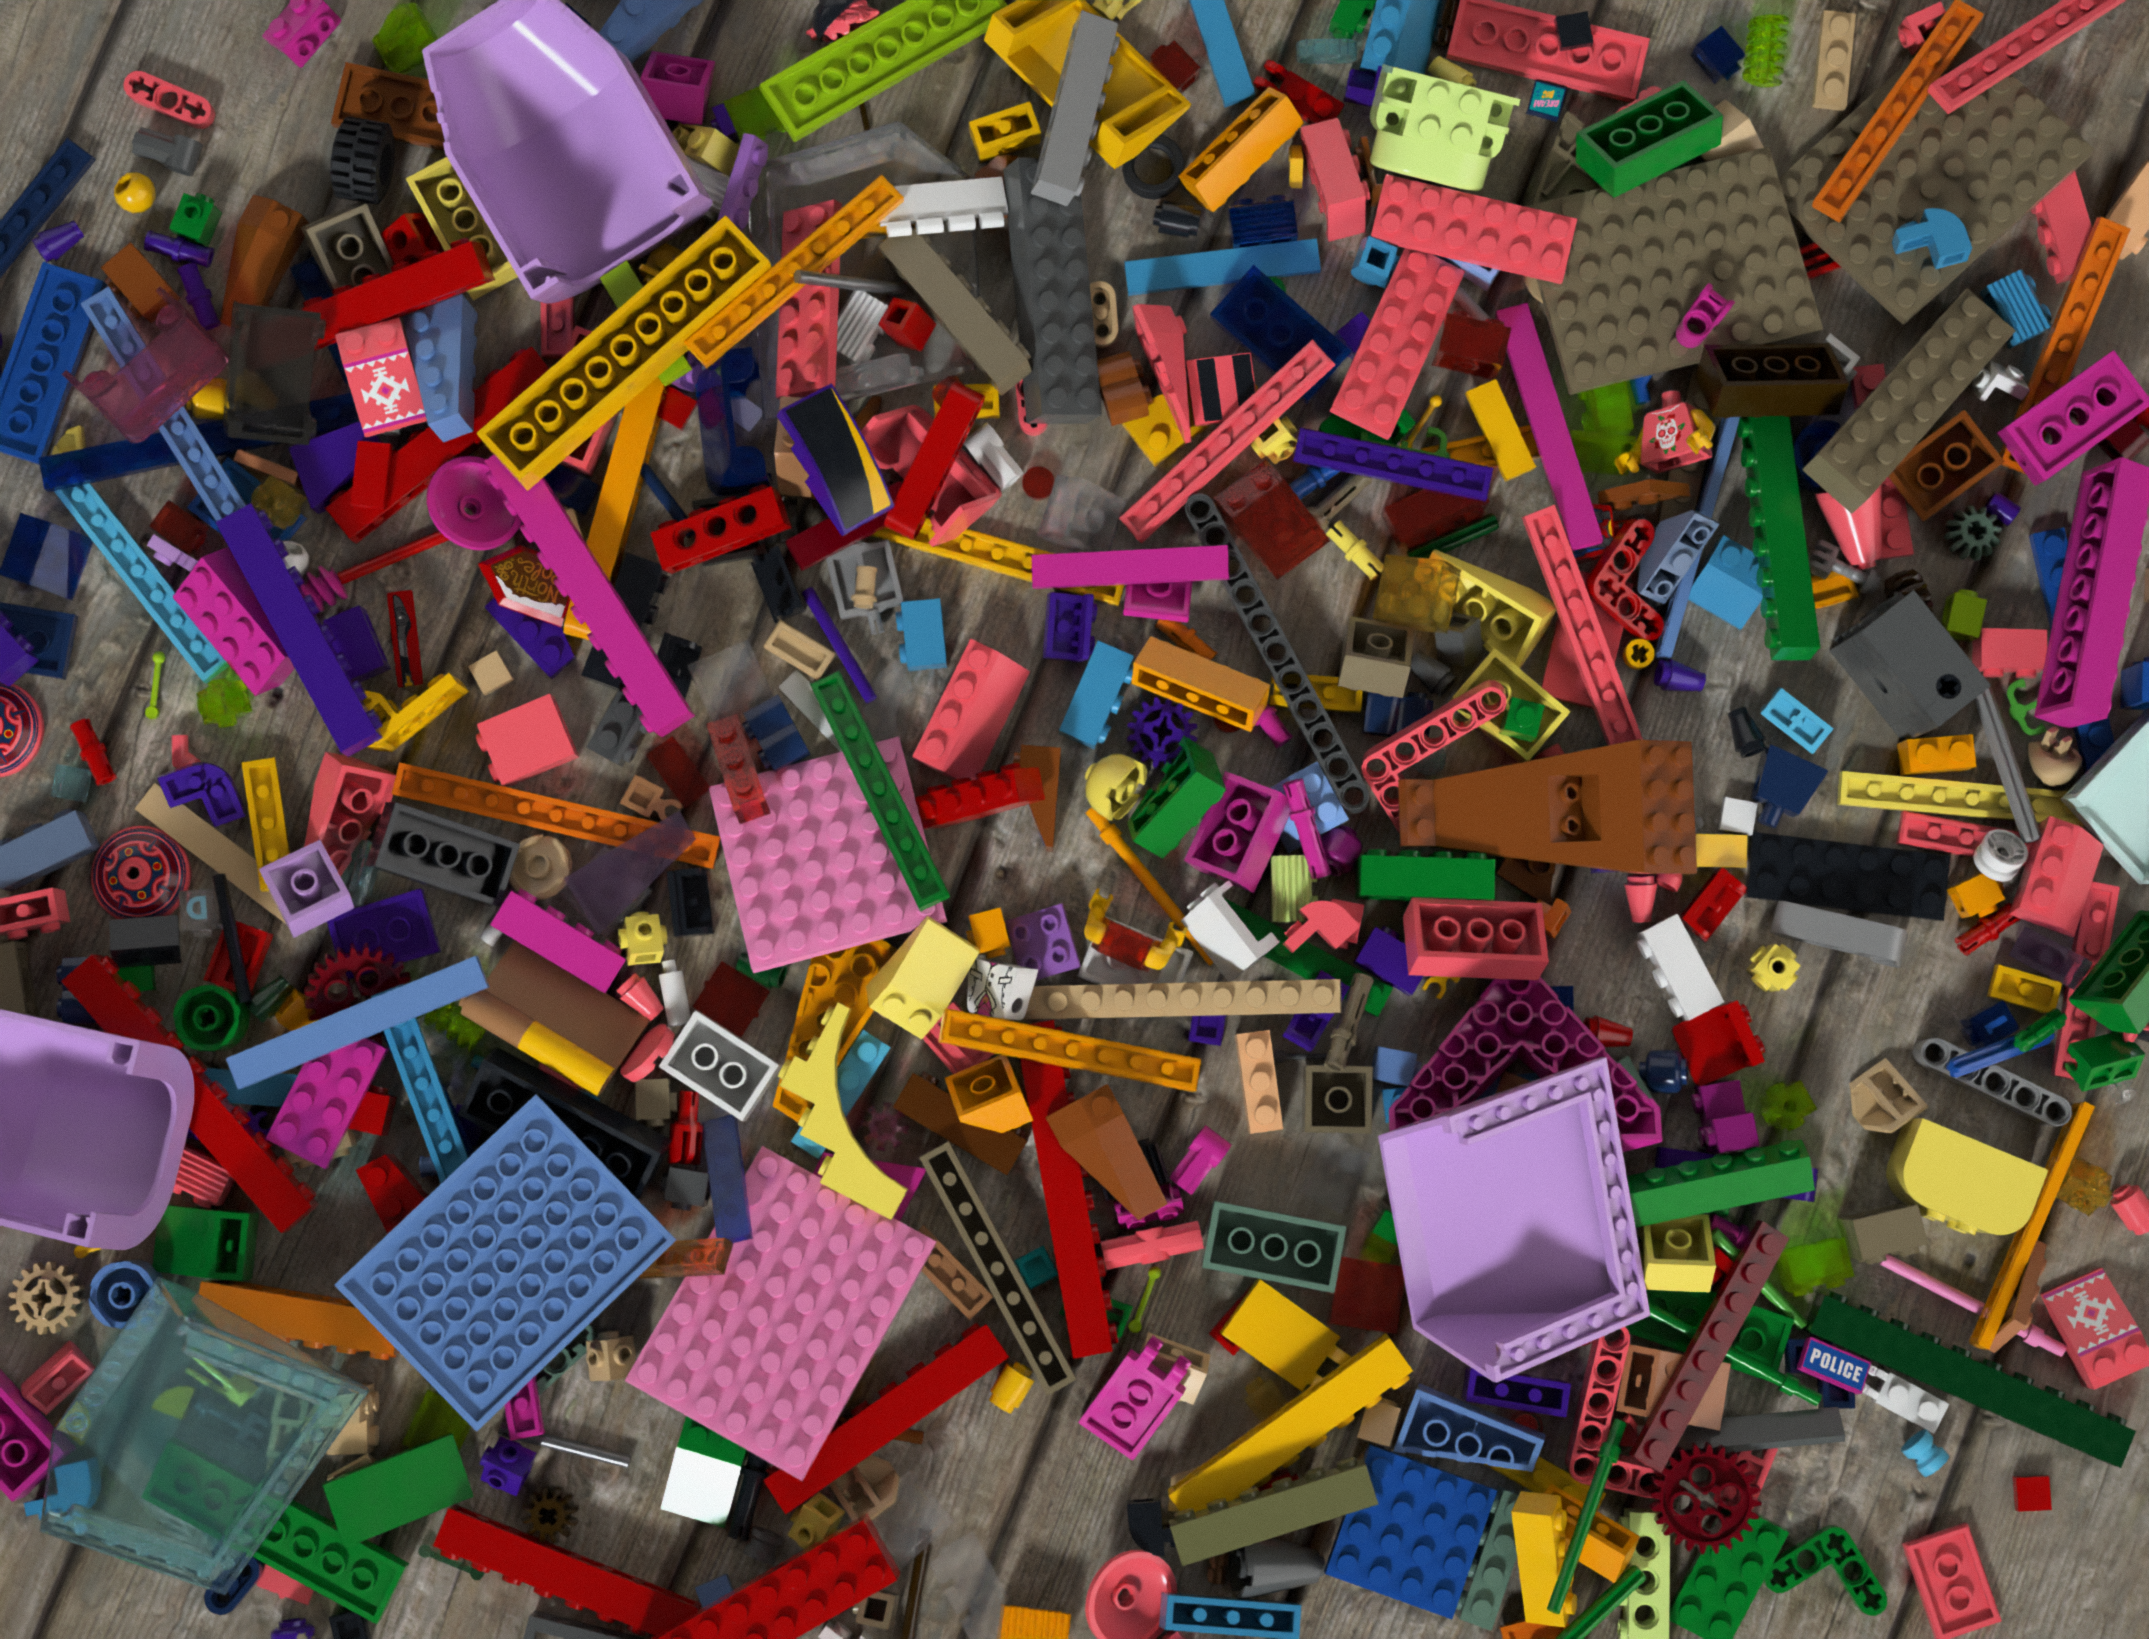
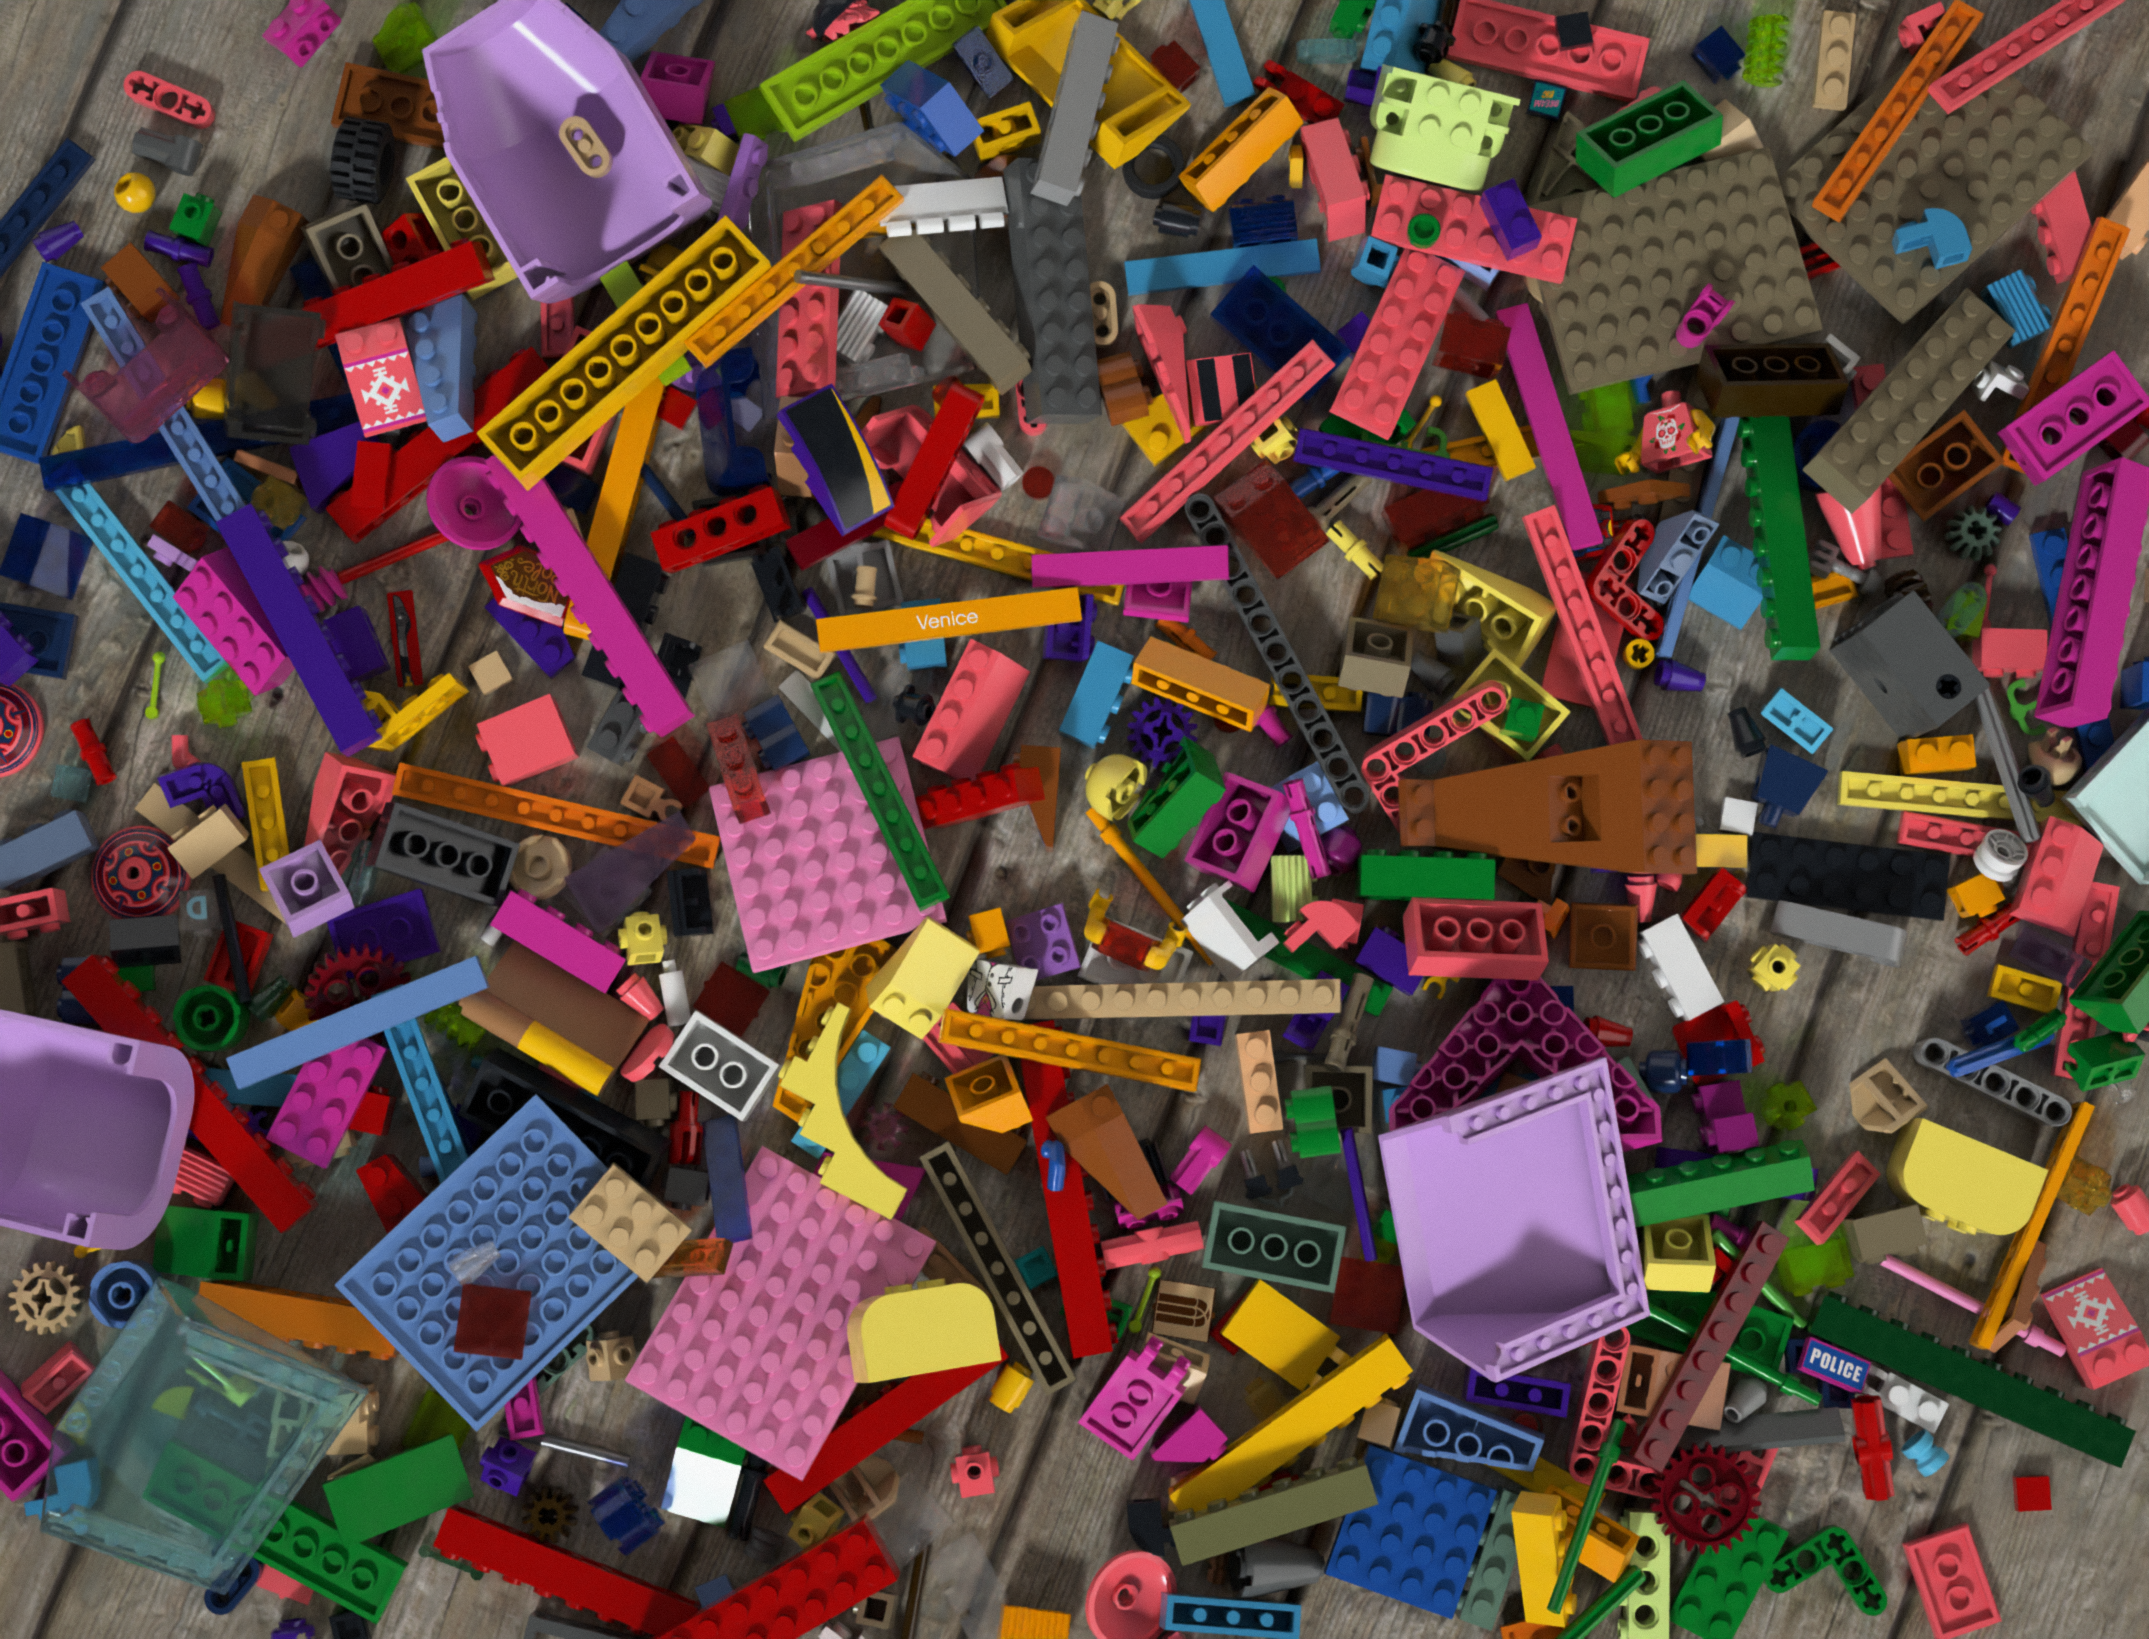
(208, 840): none -> tan brick
(473, 1262): none -> clear cone
(492, 1321): none -> clear red tile
(586, 148): none -> tan plate
(625, 1514): none -> clear blue brick
(630, 1222): none -> tan brick
(913, 706): none -> black brick
(921, 1331): none -> light yellow brick
(931, 108): none -> blue brick
(948, 620): none -> light orange tile
(971, 1483): none -> coral brick
(982, 61): none -> clear blue plate
(1057, 1167): none -> blue arm
(1184, 1310): none -> piece
(1191, 1439): none -> dark pink slope
(1286, 1174): none -> piece
(1314, 1122): none -> green brick
(1358, 1194): none -> dark purple bar
(1423, 231): none -> green tile
(1432, 43): none -> black brick
(1510, 219): none -> dark purple brick
(1603, 936): none -> dark orange tile
(1719, 1057): none -> clear blue slope
(1746, 1398): none -> light grey cone
(1837, 1197): none -> coral plate
(1872, 1447): none -> red piece
(1966, 615): none -> clear light blue beam
(1990, 571): none -> coral hinge
(2036, 784): none -> black cone

